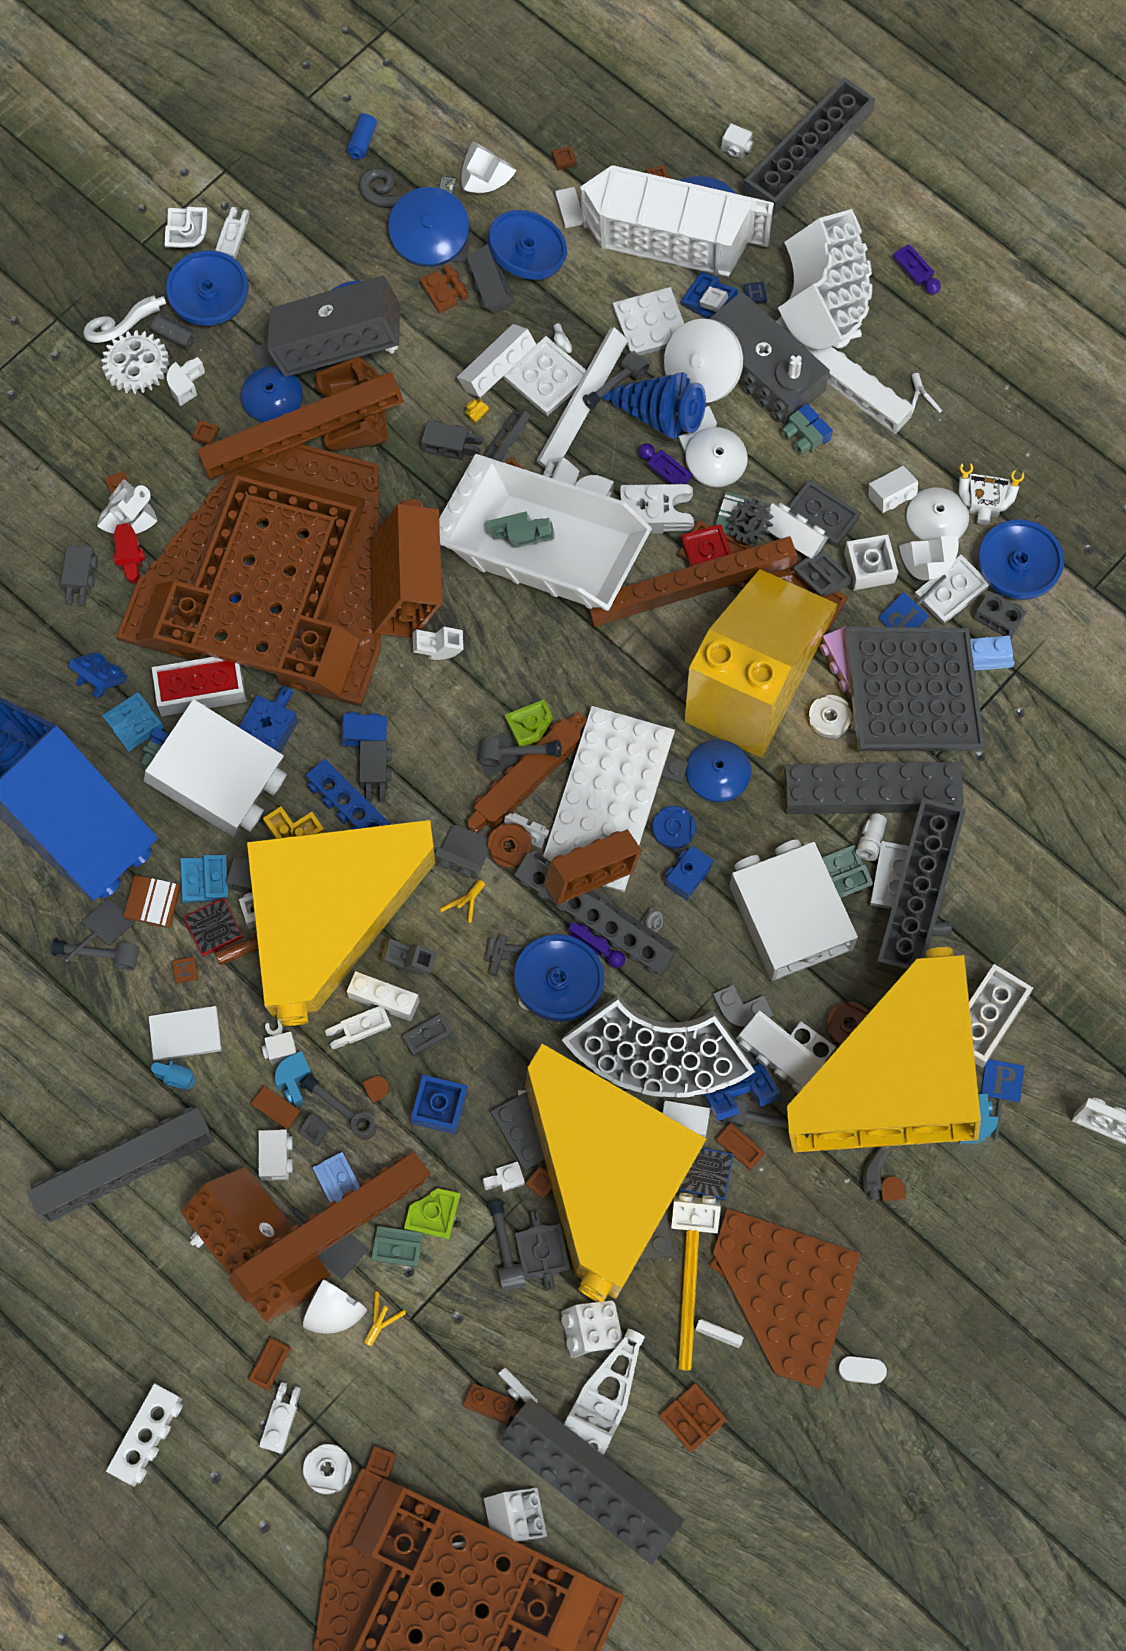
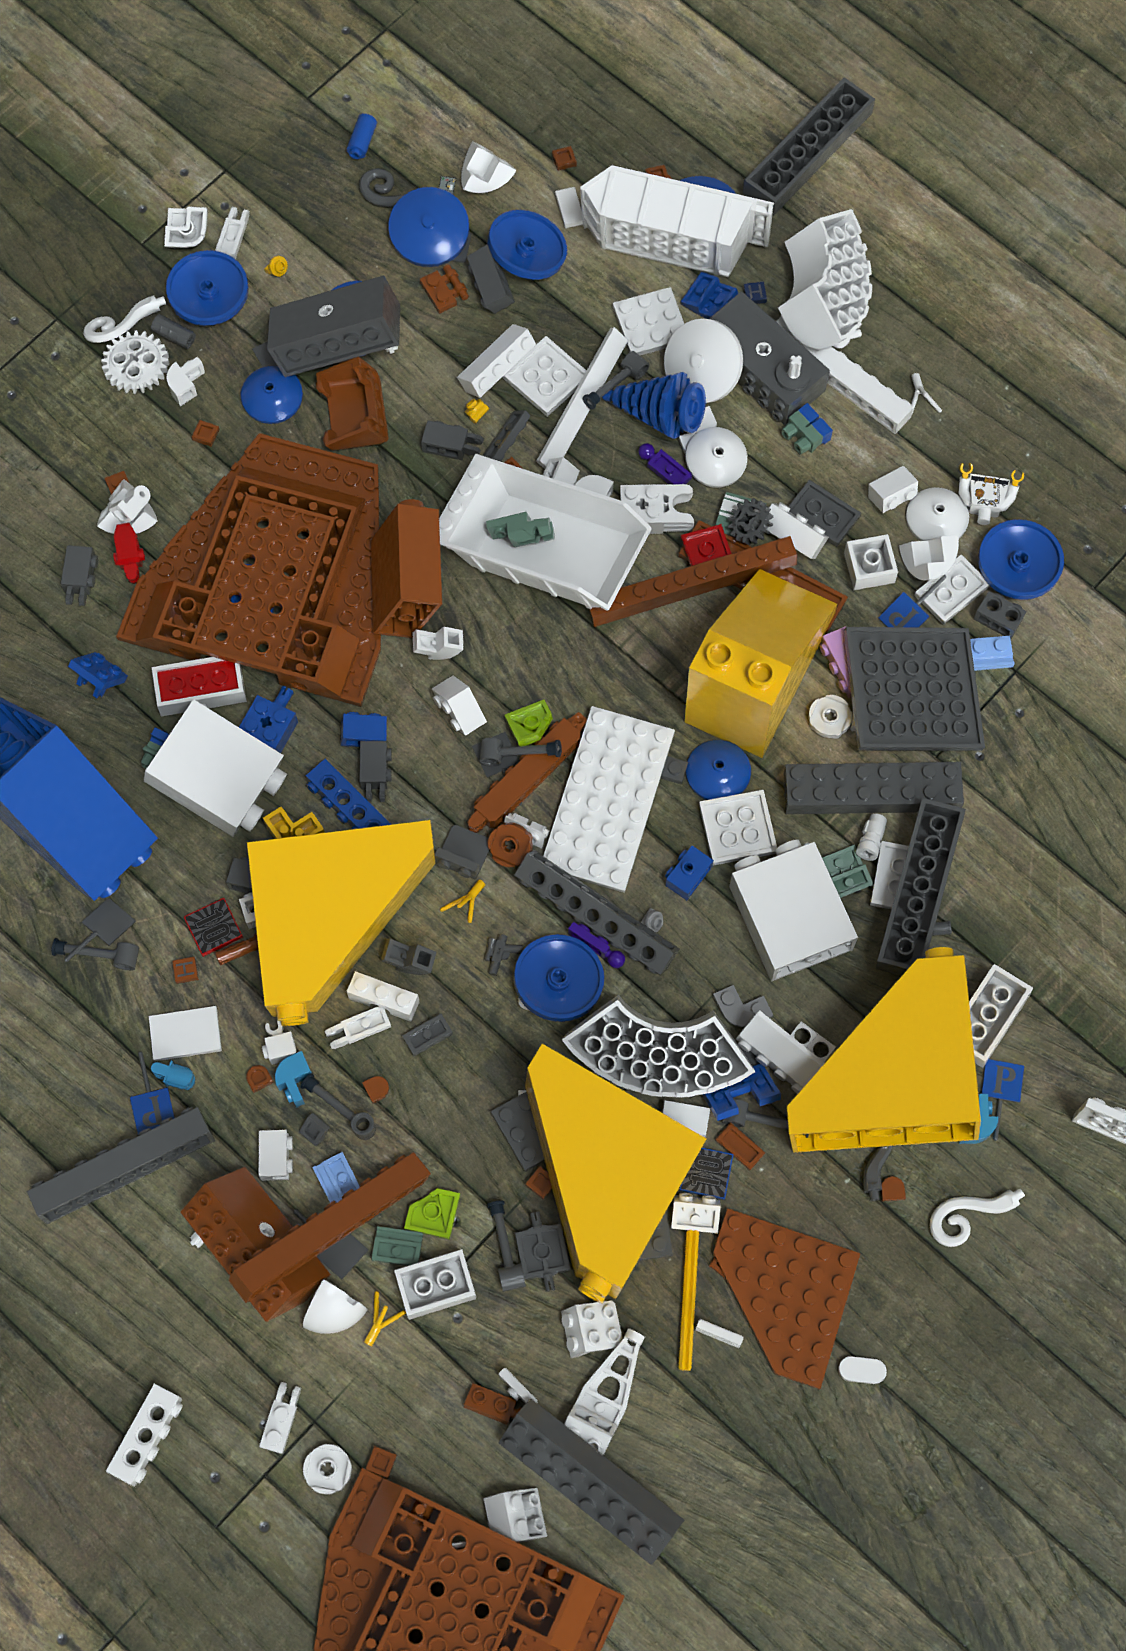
(132, 721): dark azure slope -> none
(150, 1107): none -> blue piece
(152, 901): dark orange slope -> none
(203, 878): dark azure slope -> none
(258, 1078): none -> dark orange tile
(269, 1364): dark orange tile -> none
(275, 1108): dark orange tile -> none
(277, 266): none -> yellow plate
(300, 425): dark orange brick -> none
(435, 1284): none -> white brick
(439, 1104): blue brick -> none
(460, 703): none -> white brick
(507, 1177): white plate -> none
(561, 339): white rock -> none
(592, 866): dark orange brick -> none
(674, 827): blue tile -> none
(693, 1417): dark orange slope -> none
(713, 299): white plate -> none
(737, 141): white brick -> none
(738, 827): none -> white plate
(823, 574): dark grey slope -> none
(842, 1013): dark orange plate -> none
(917, 269): dark purple plate -> none
(999, 1204): none -> white plant

